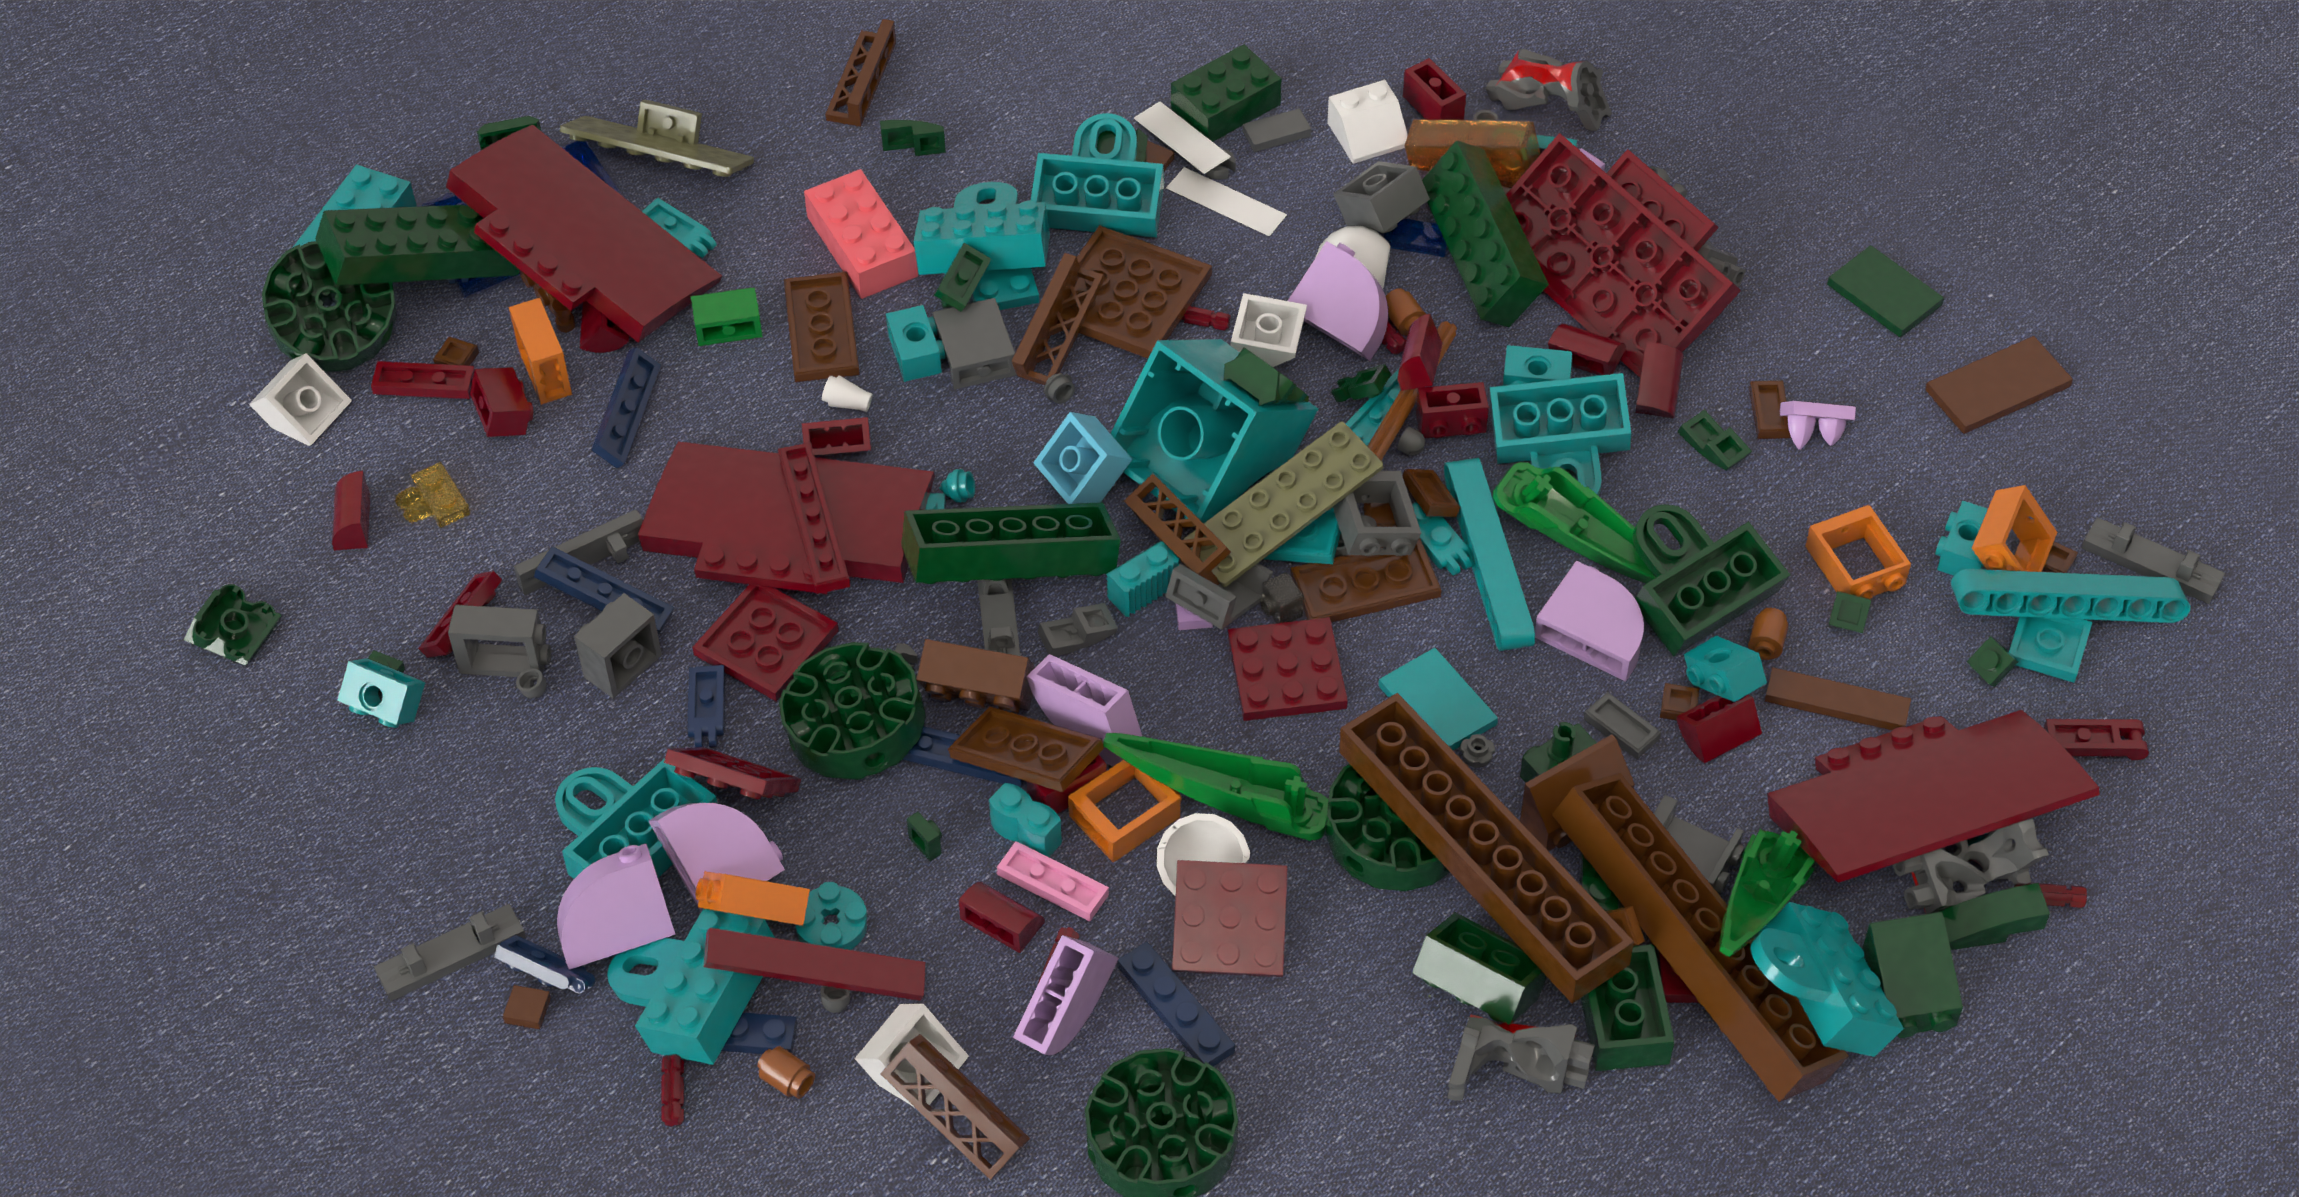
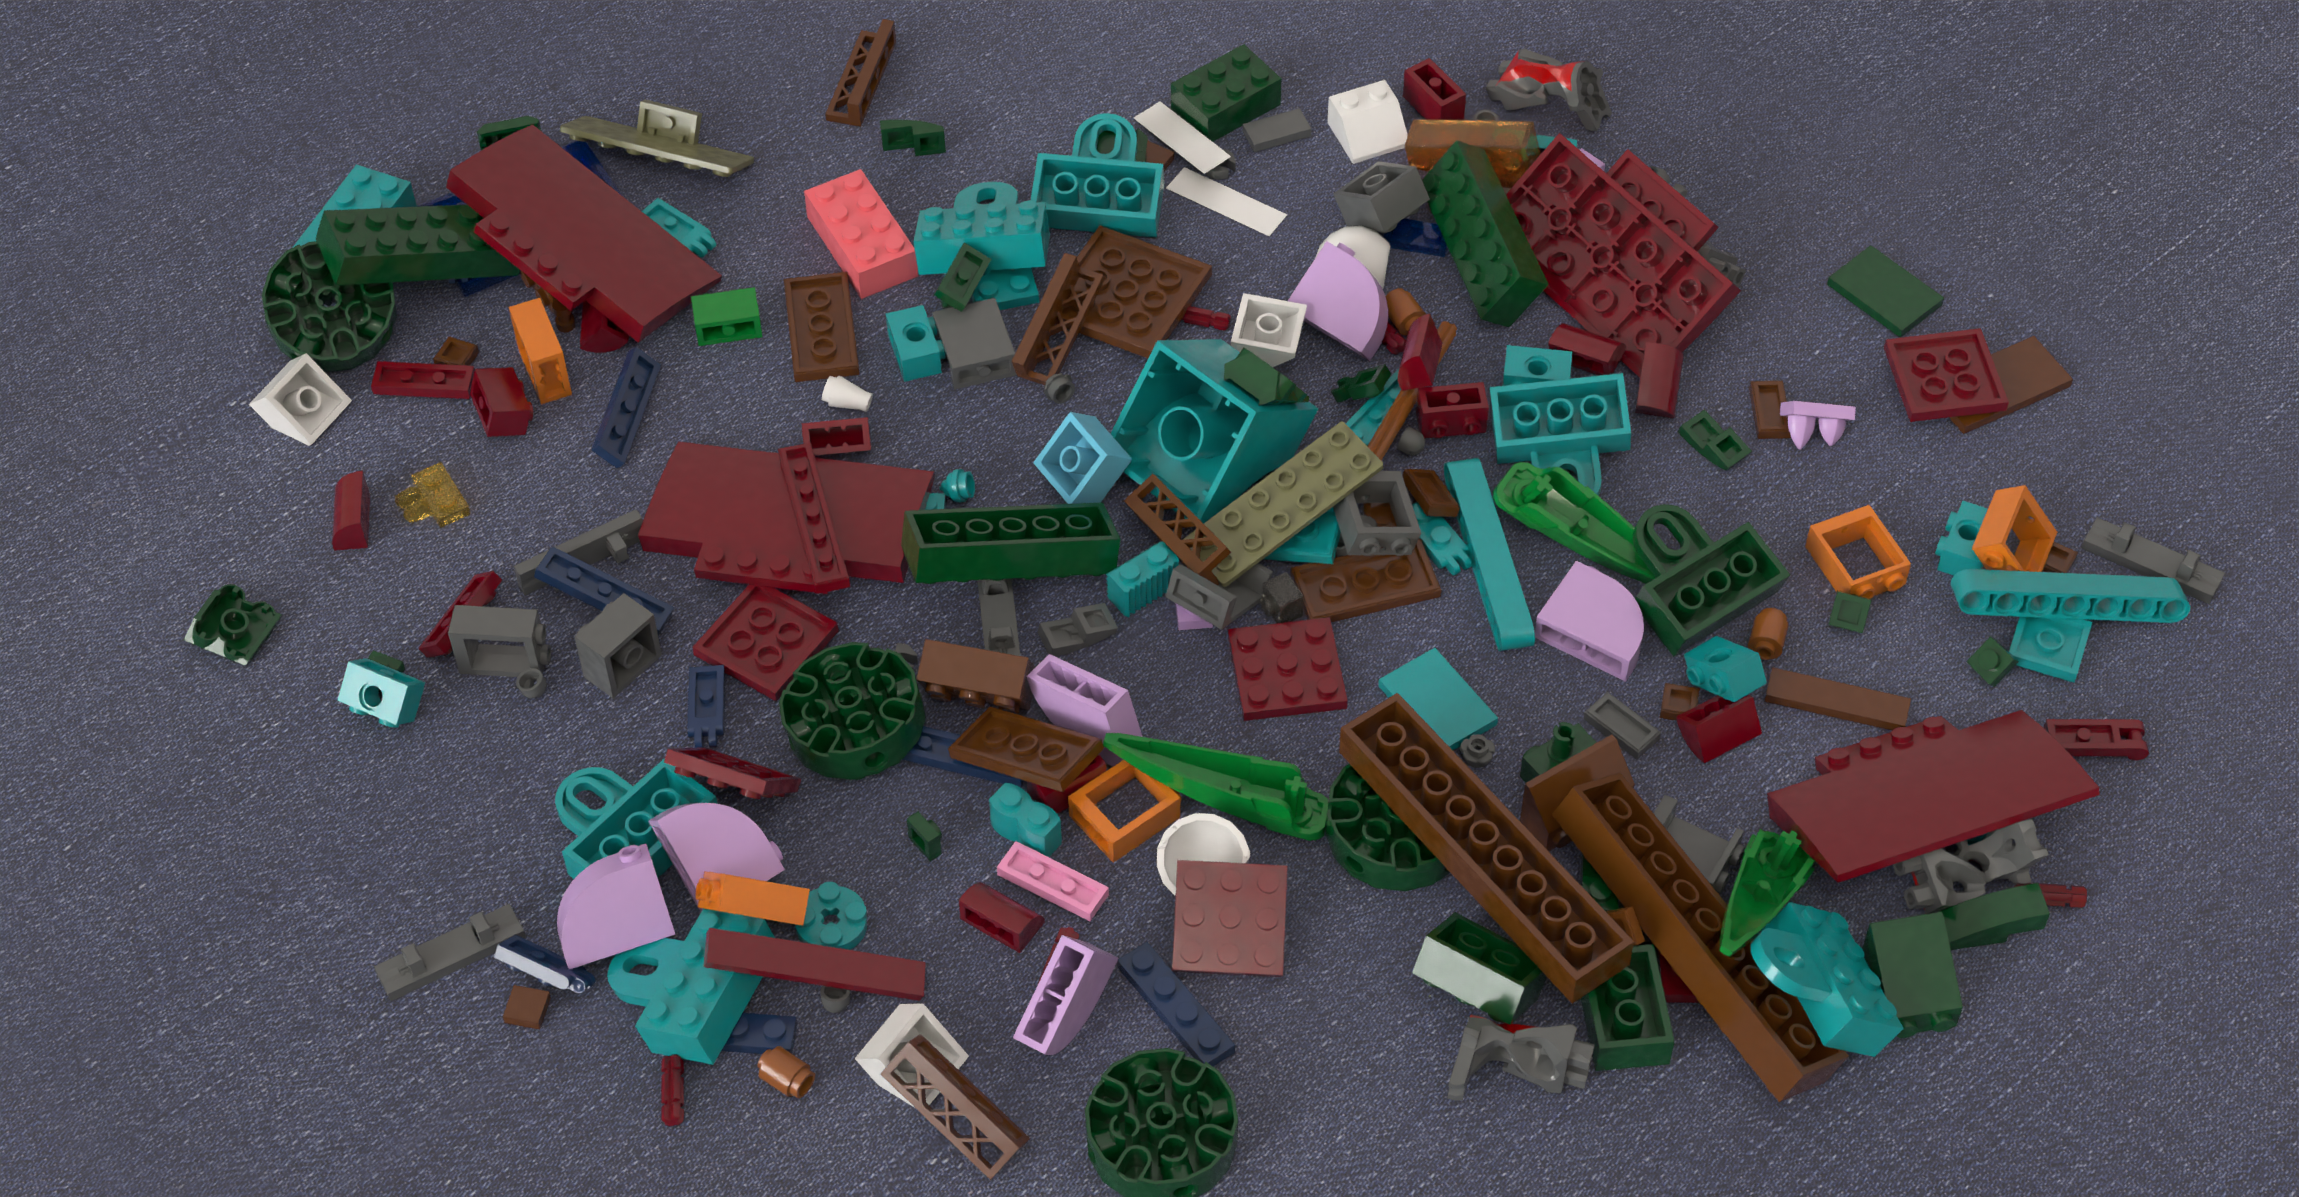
(1945, 375): none -> dark red plate

